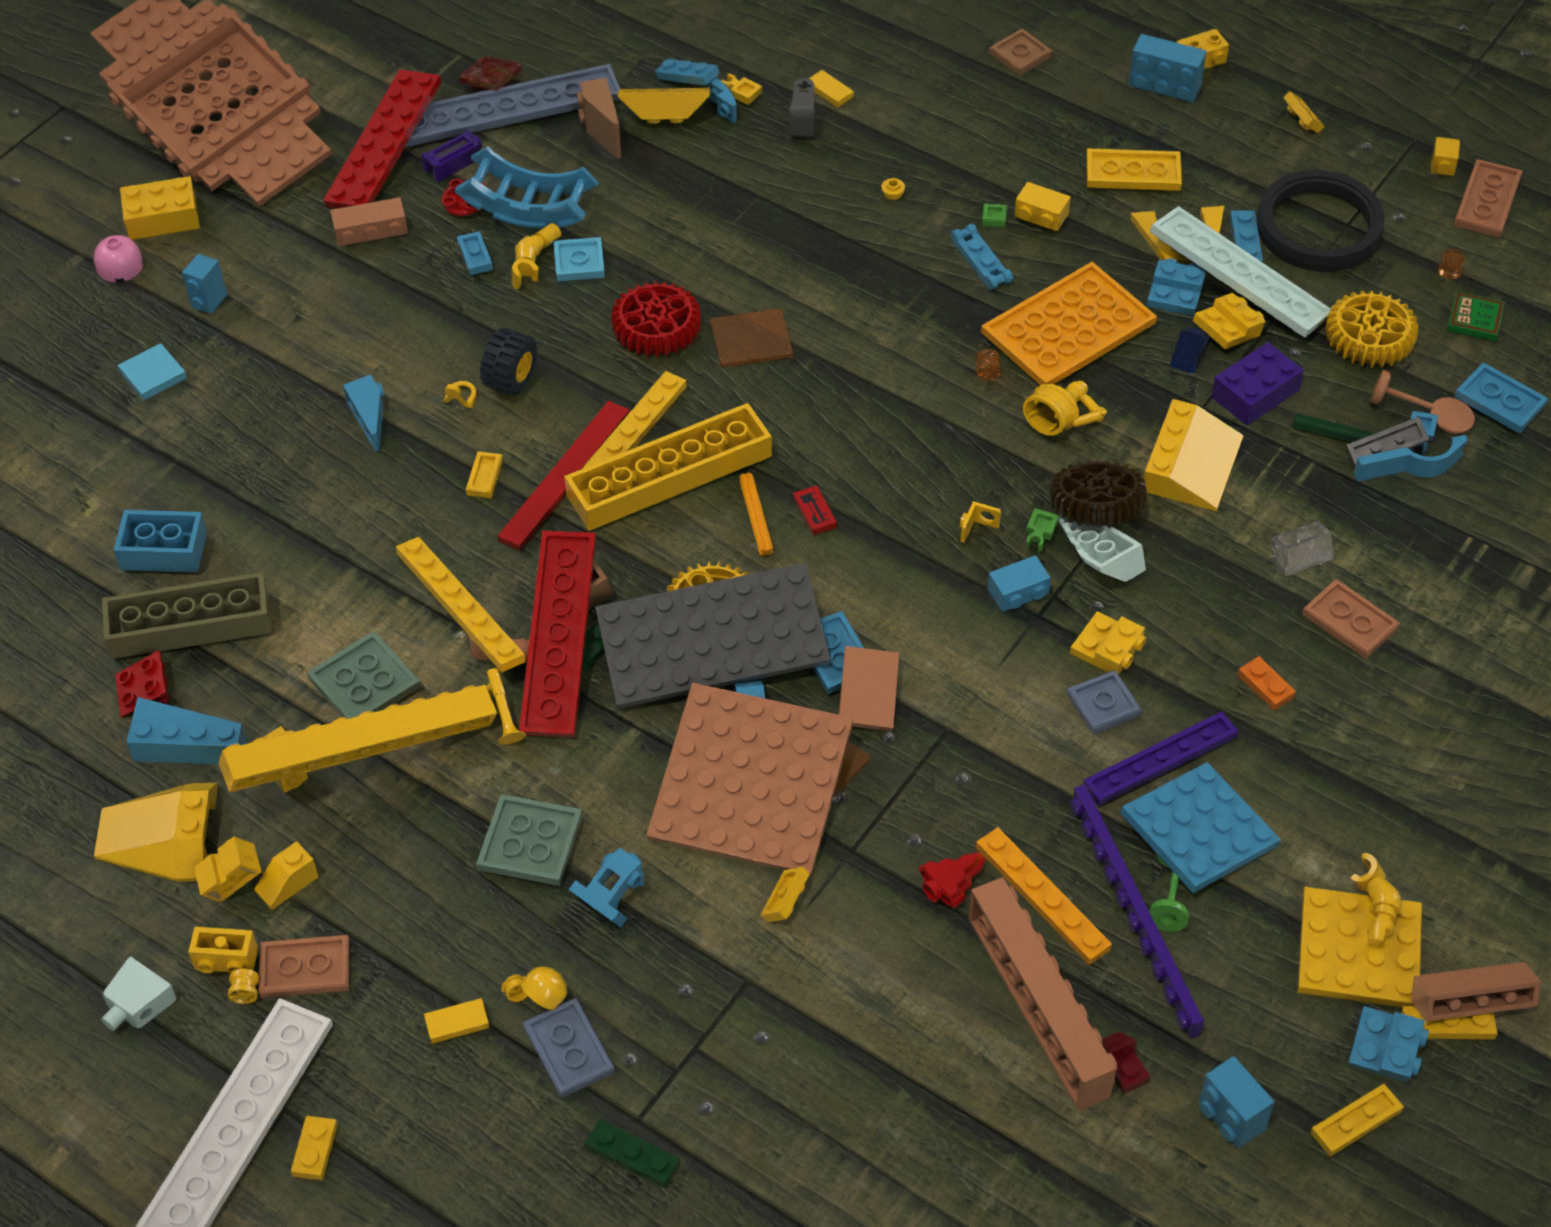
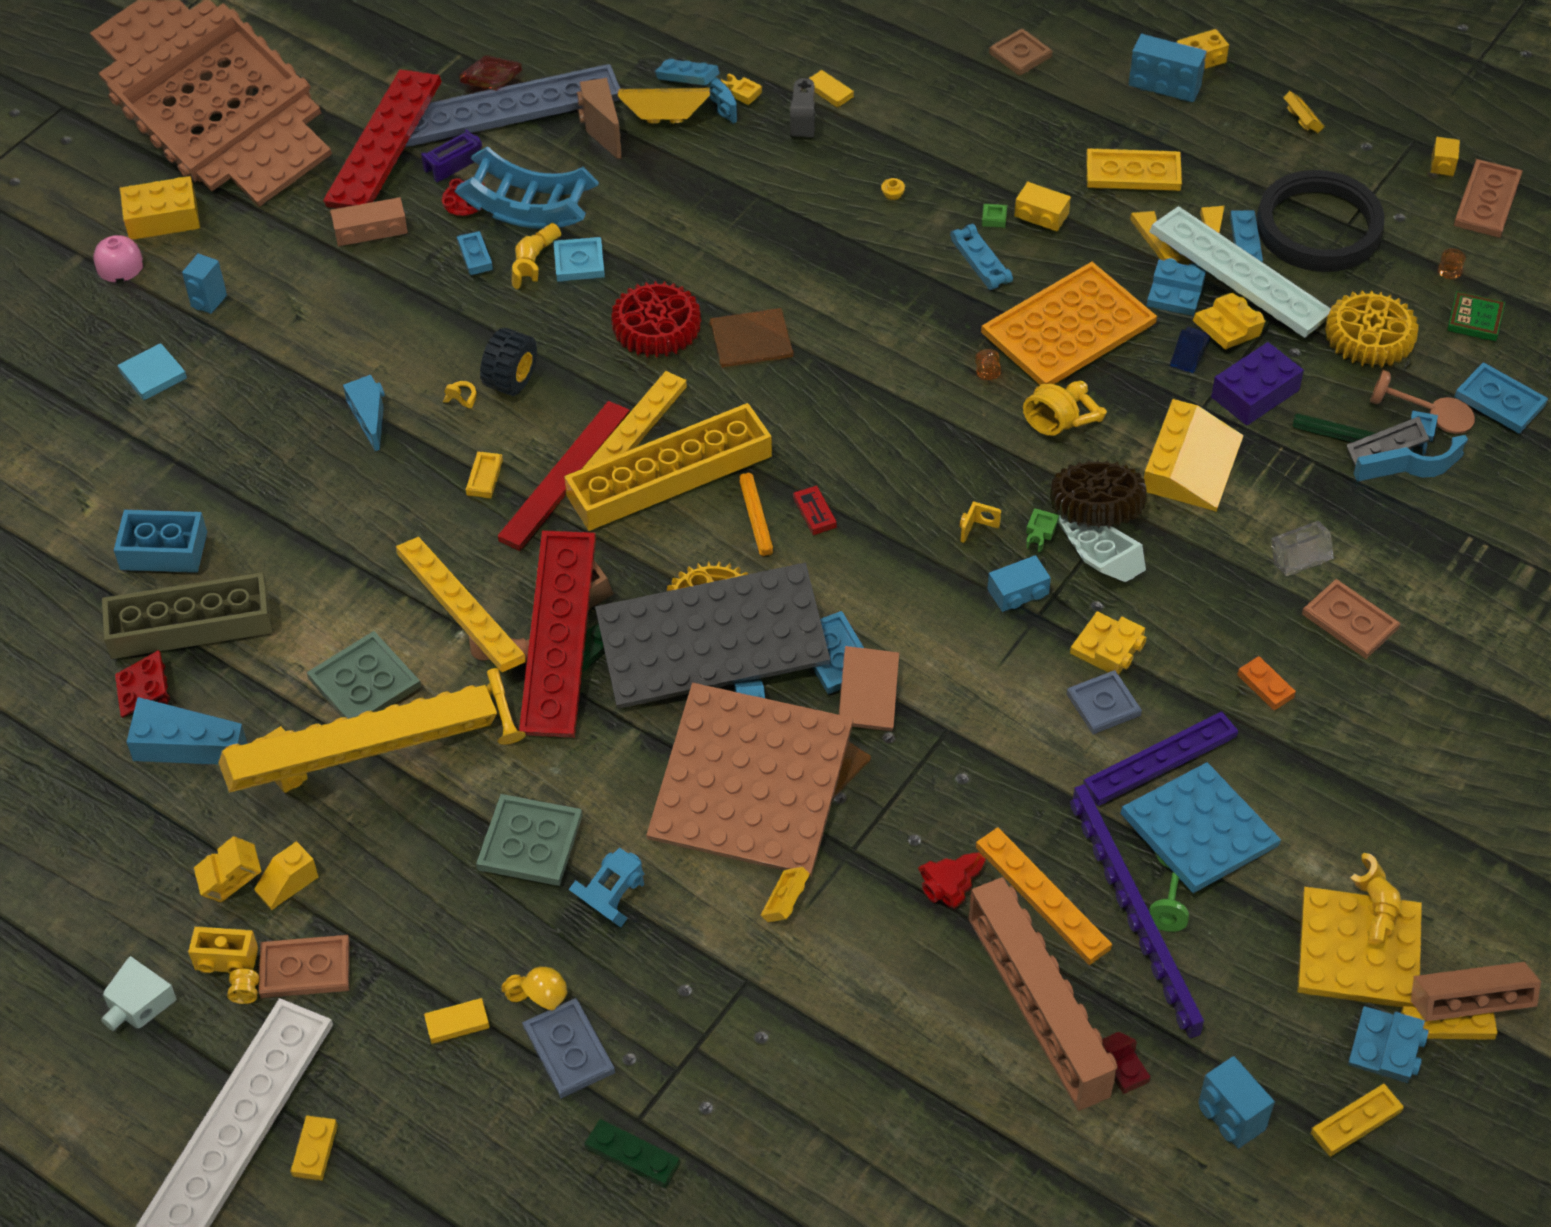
(158, 831): yellow wedge -> none

